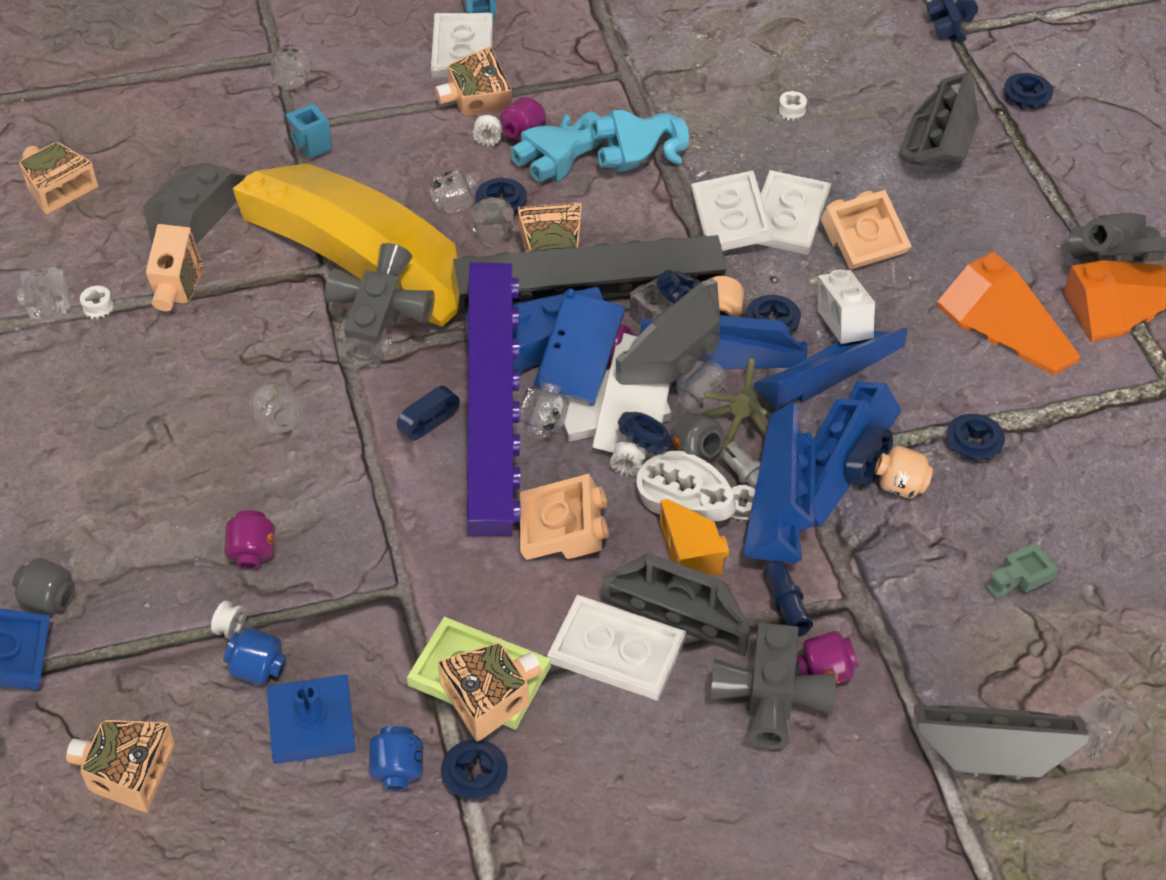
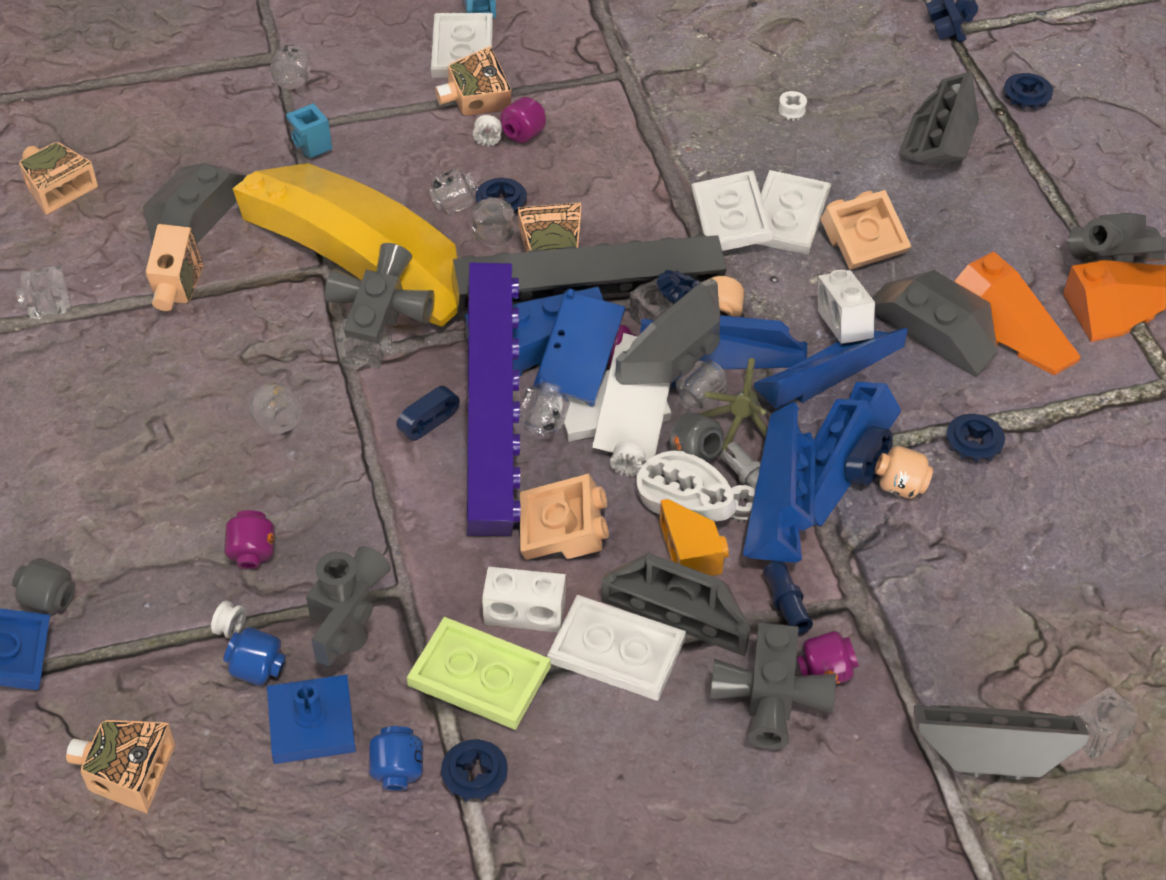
(100, 309): white bush -> none
(343, 601): none -> dark grey brick
(487, 686): torso -> none
(524, 599): none -> white brick
(555, 148): medium azure hips -> none
(635, 138): medium azure hips -> none
(645, 432): dark blue gear -> none
(783, 309): dark blue gear -> none
(941, 318): none -> dark grey wedge
(1025, 568): sand green plate -> none

